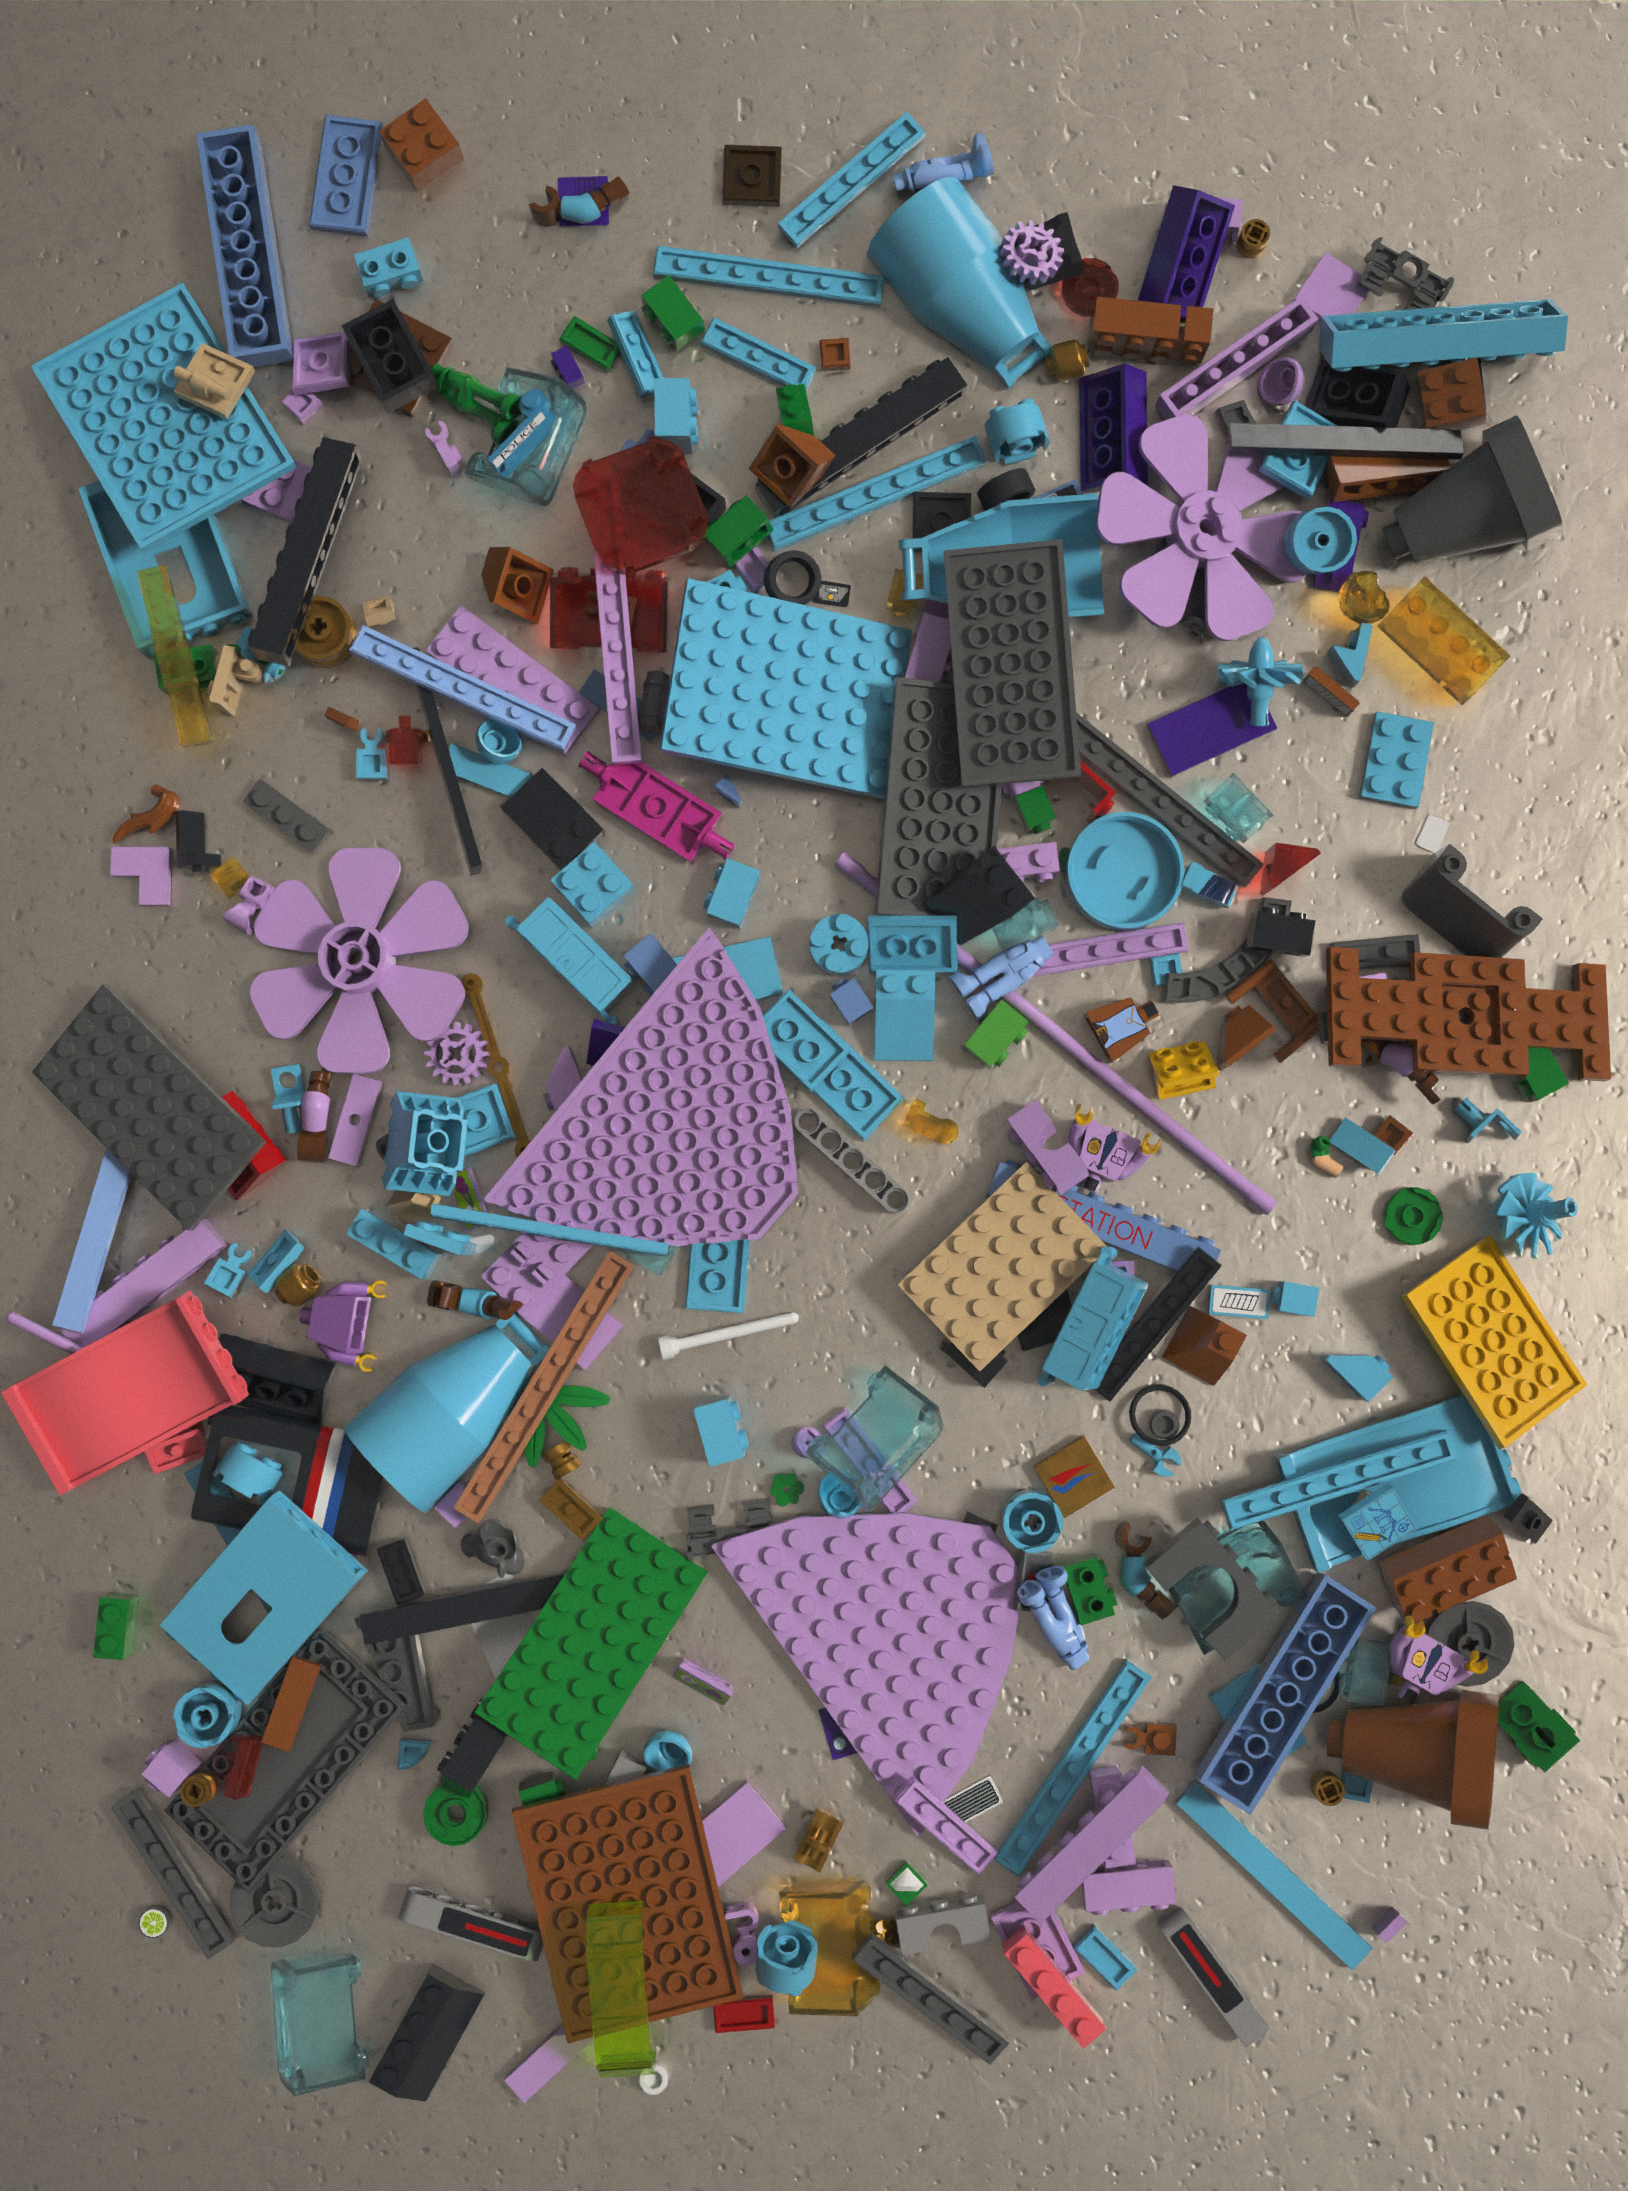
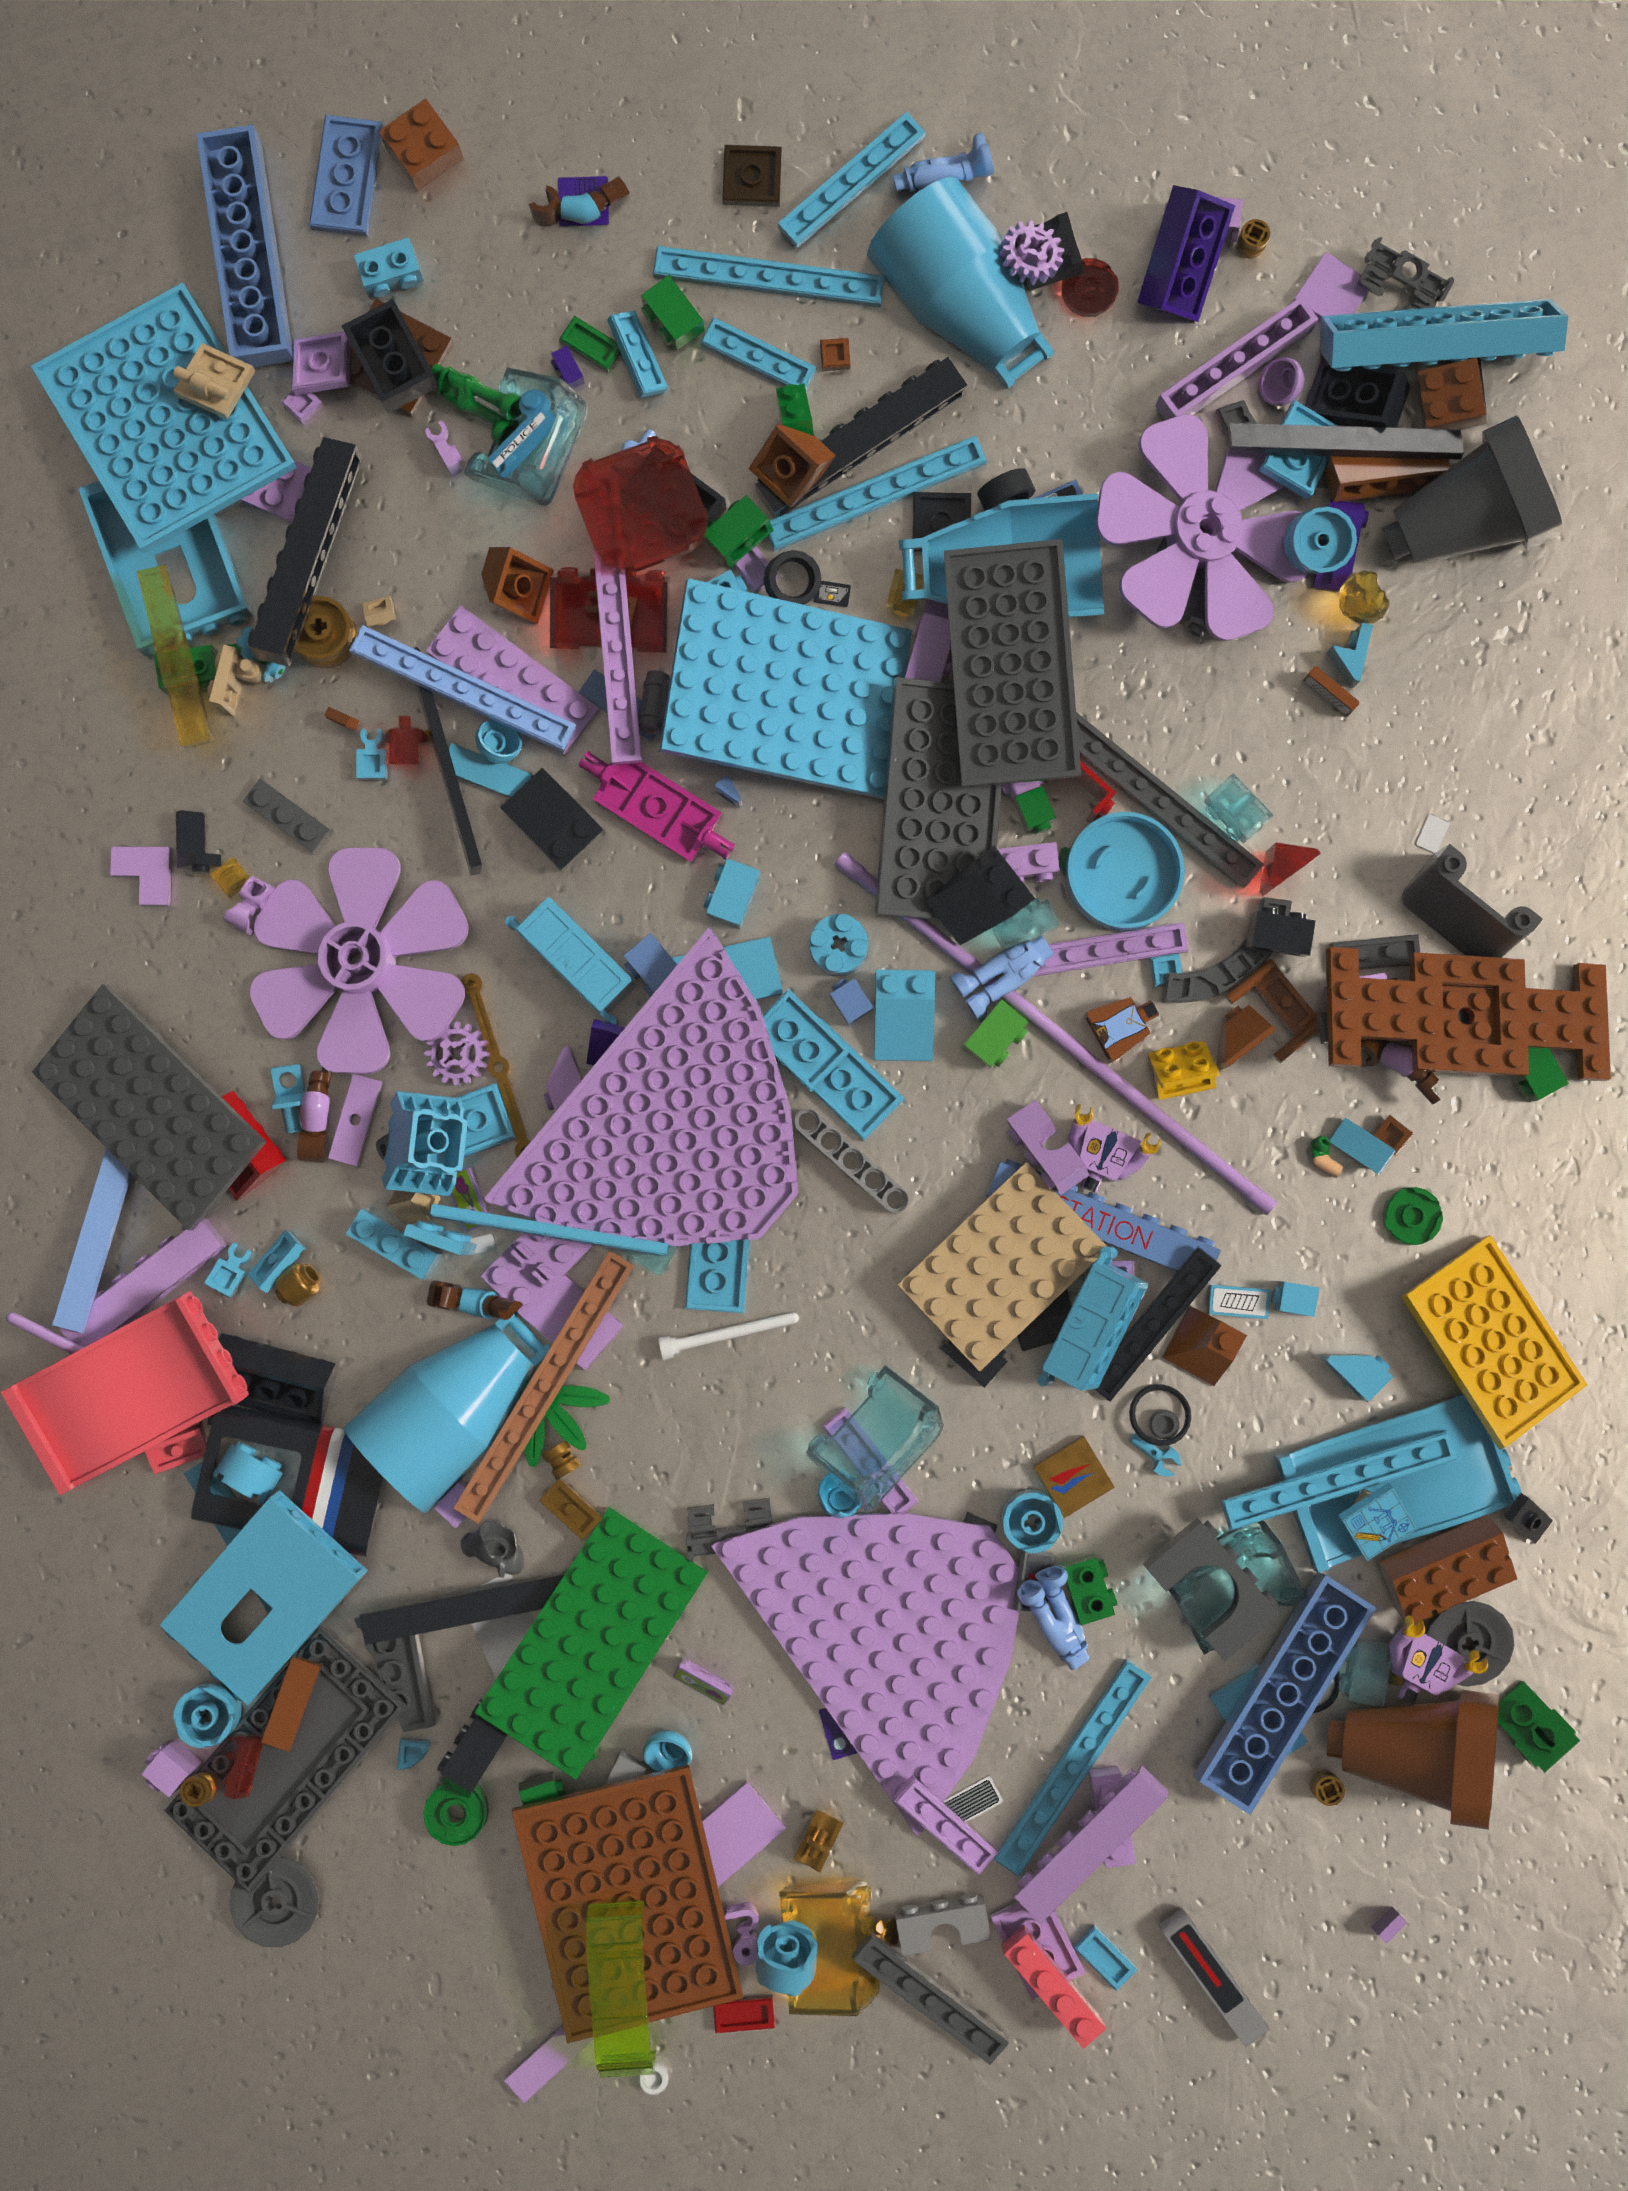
(115, 1626): green brick -> none
(154, 818): dark orange piece -> none
(154, 1921): tile -> none
(173, 1873): dark grey plate -> none
(316, 2022): clear light blue windscreen -> none
(340, 1322): medium lavender torso -> none
(401, 1571): black plate -> none
(427, 2036): black slope -> none
(471, 1923): beam -> none
(593, 884): medium azure brick -> none
(674, 411): medium azure brick -> none
(720, 1430): medium azure brick -> none
(795, 1488): green plant -> none
(802, 1439): lavender tile -> none
(906, 1883): tile -> none
(912, 943): medium azure tile -> none
(939, 1130): clear yellow leg -> none
(1016, 432): medium azure brick -> none
(1068, 360): pearl gold head -> none
(1111, 424): dark purple slope -> none
(1129, 1887): lavender brick -> none
(1135, 1576): reddish brown piece -> none
(1149, 331): dark orange piece -> none
(1156, 1738): dark orange plate -> none
(1206, 729): dark purple tile -> none
(1208, 886): leg -> none
(1260, 676): medium azure piece -> none
(1274, 1875): medium azure tile -> none
(1356, 1787): medium azure tile -> none
(1396, 760): medium azure plate -> none
(1443, 640): clear yellow piece -> none
(1479, 1120): medium azure bracket -> none
(1529, 1209): medium azure piece -> none

